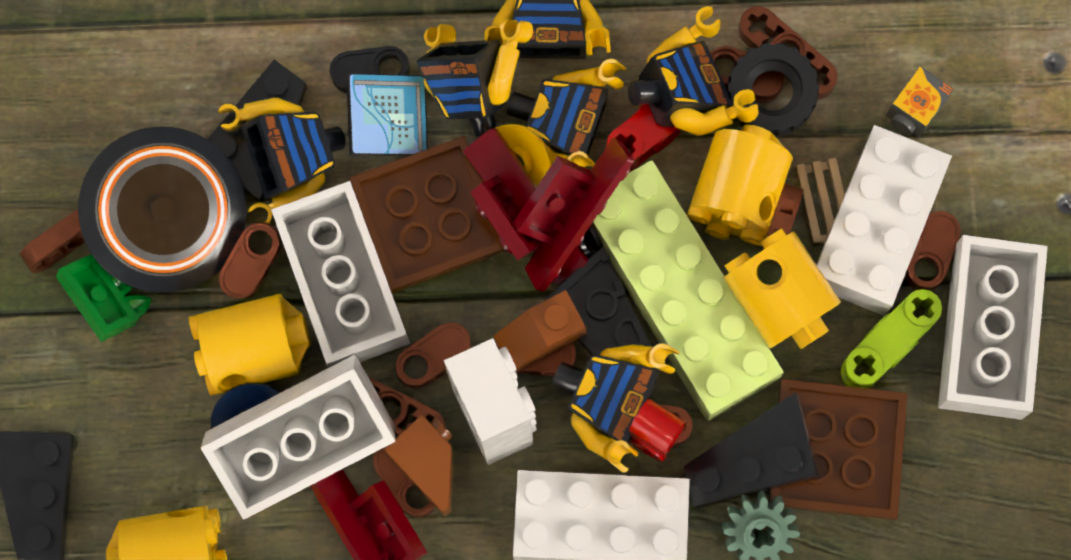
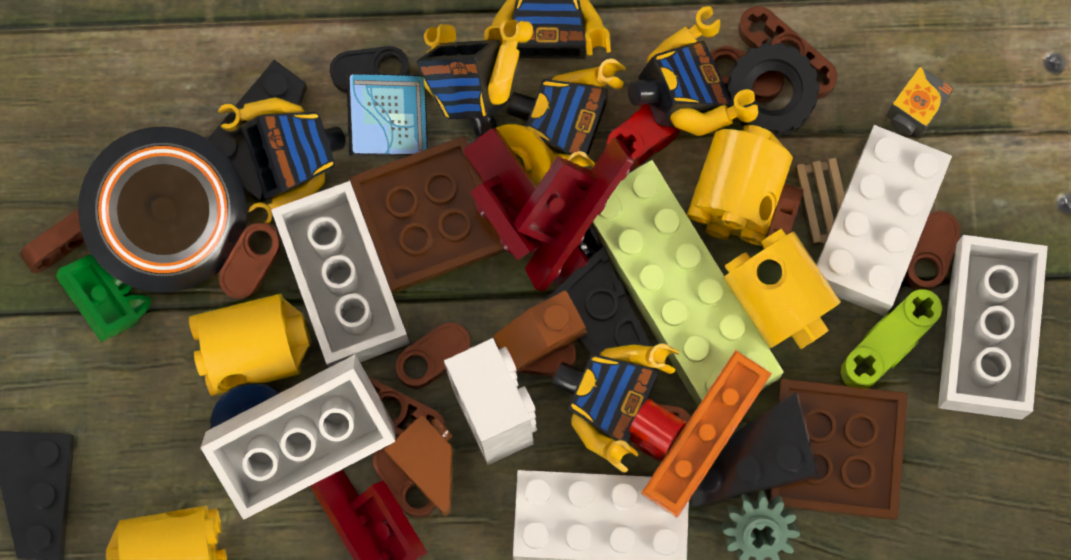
(706, 434): none -> orange tile

